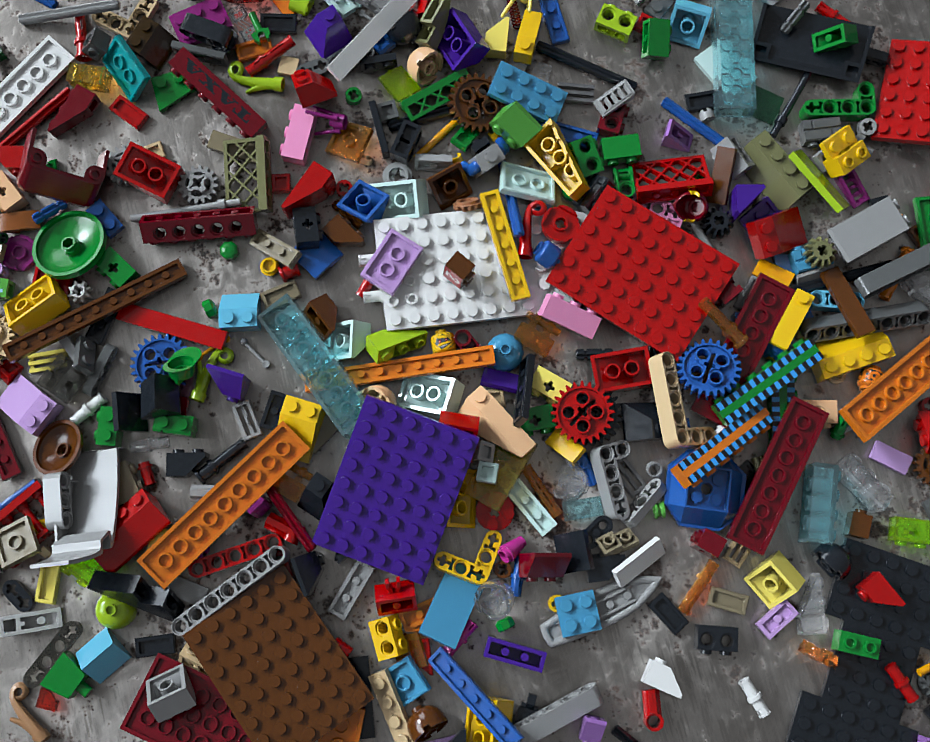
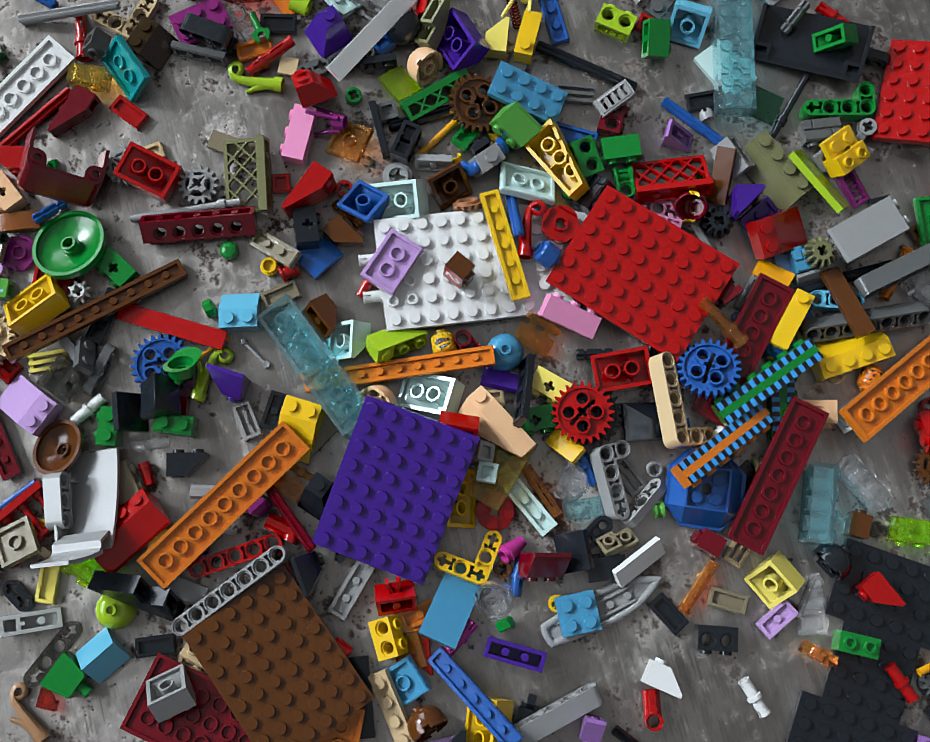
(106, 217): blue plate -> none
(169, 90): green wing -> none
(213, 466): black pin -> none
(217, 93): dark red brick -> none
(839, 429): green pin -> none
(890, 457): lavender tile -> none

